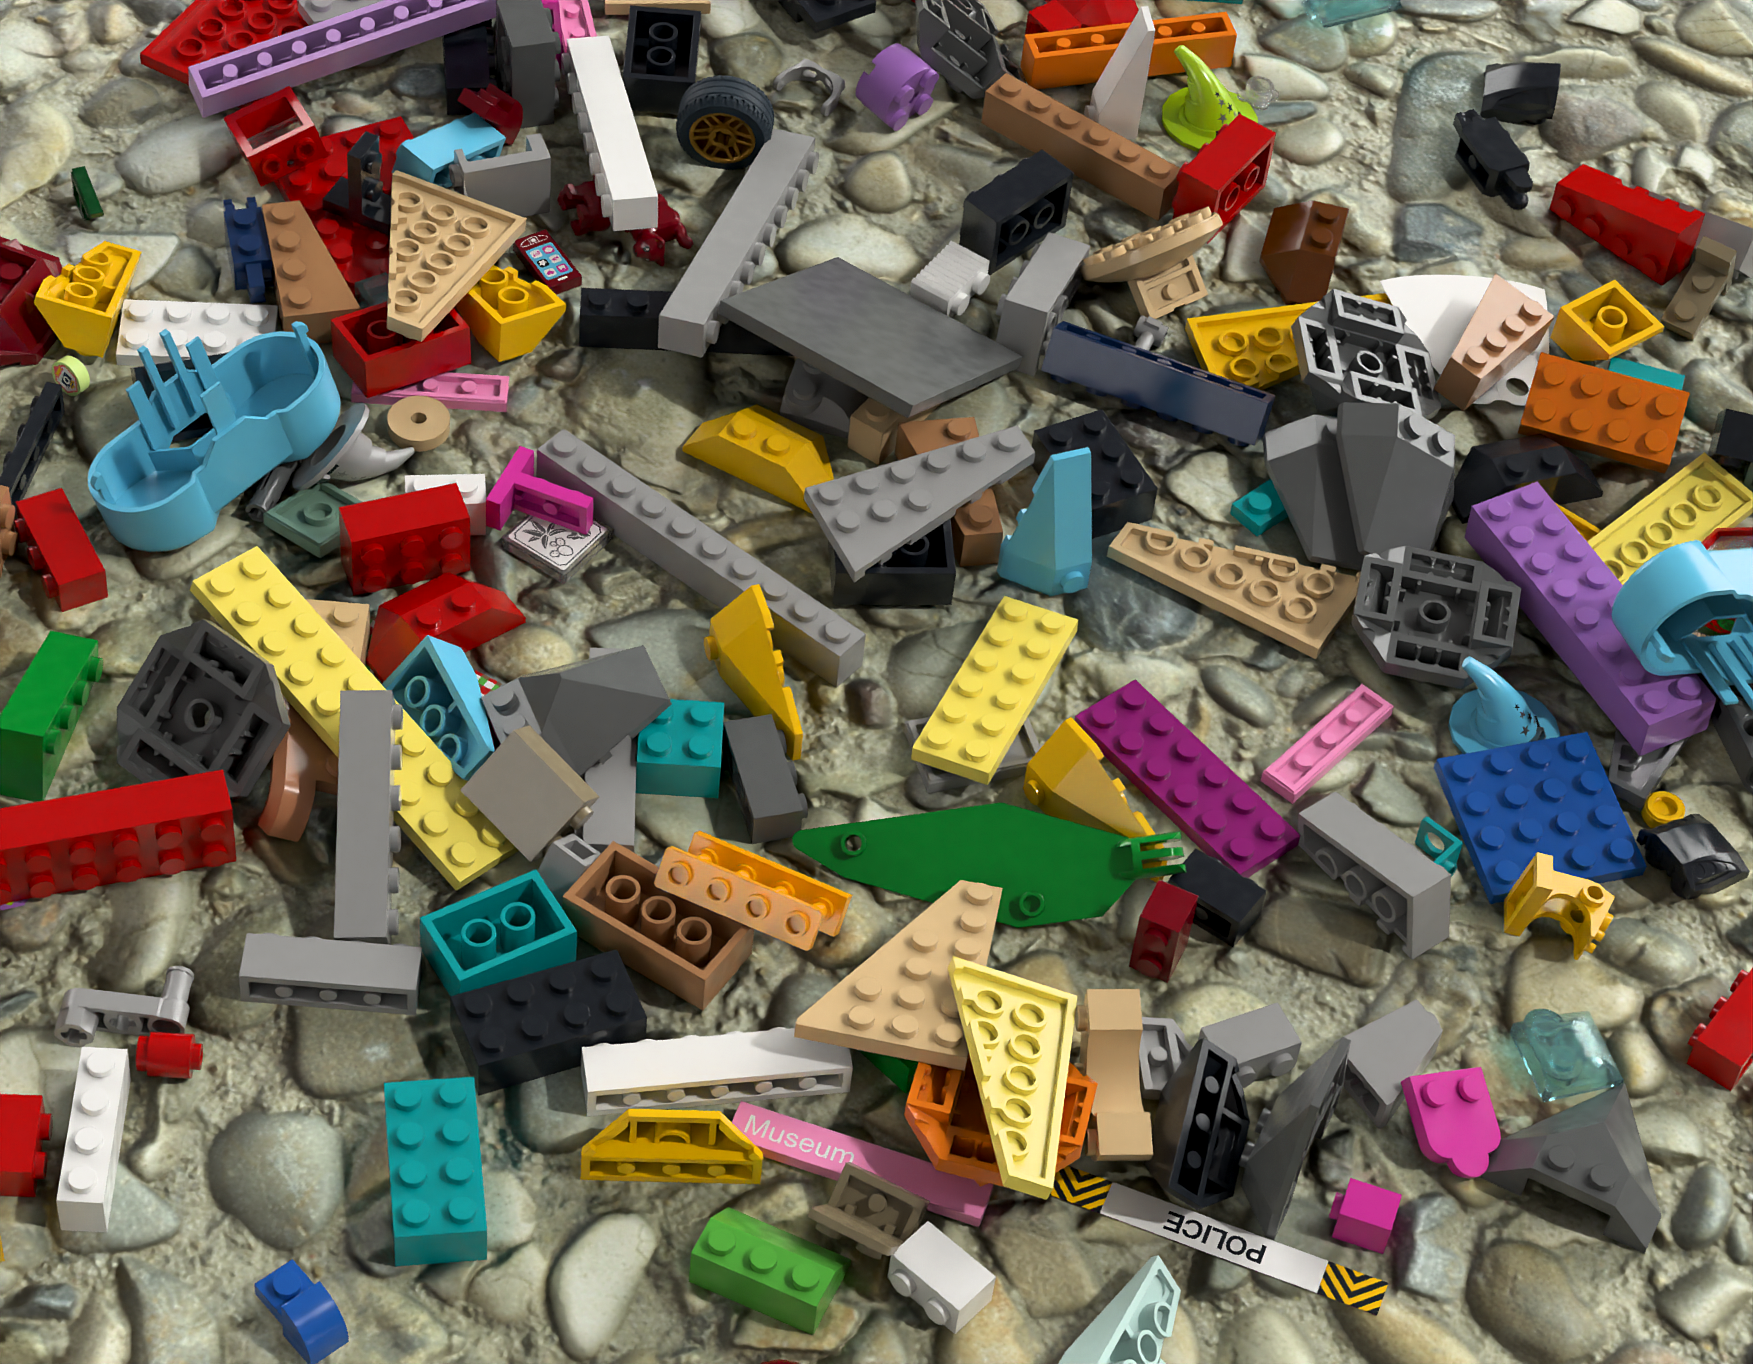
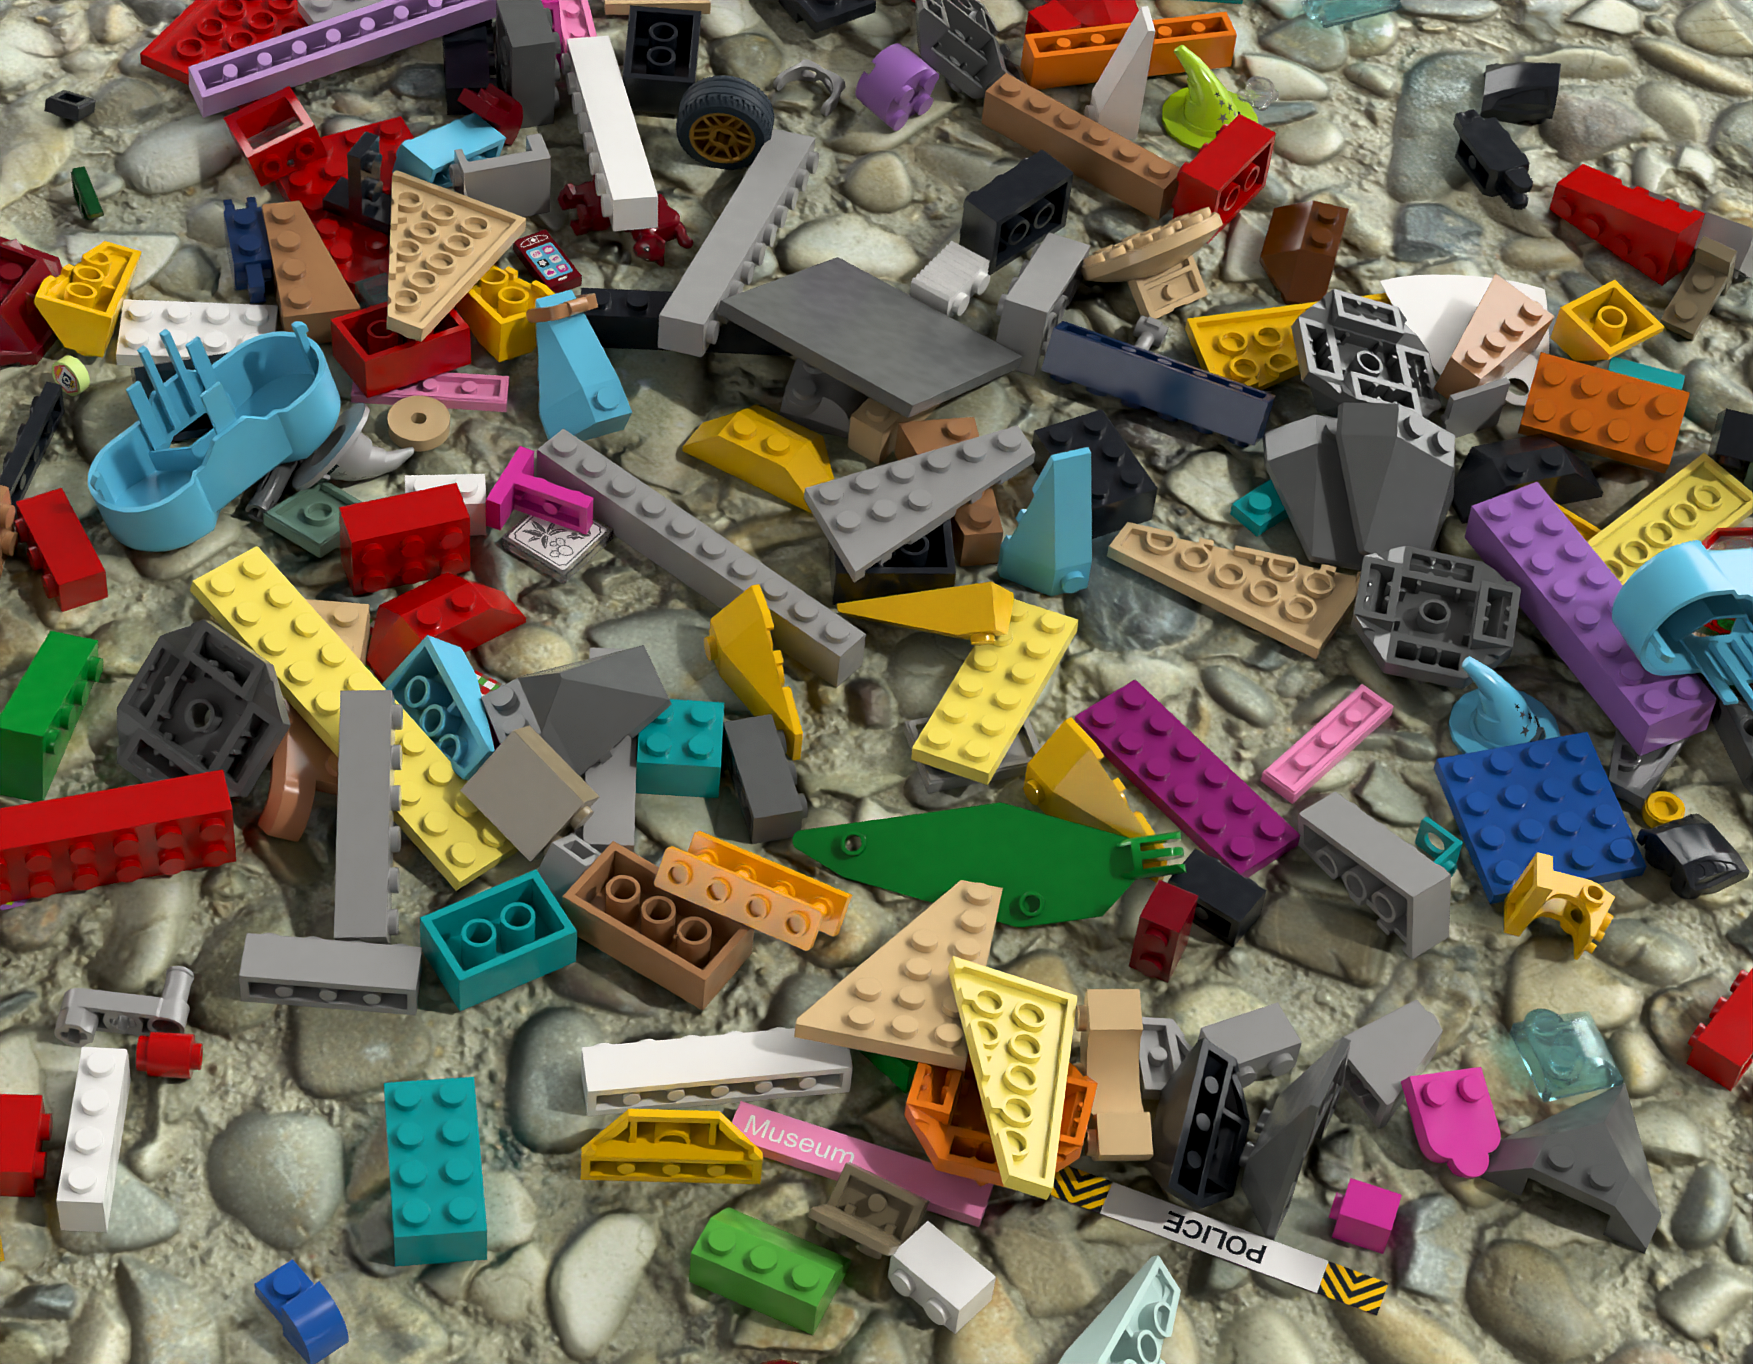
(70, 105): none -> black tile
(544, 1019): black brick -> none
(566, 309): none -> medium nougat piece
(576, 377): none -> medium azure wedge
(962, 612): none -> yellow wedge
(1475, 408): none -> light grey piece

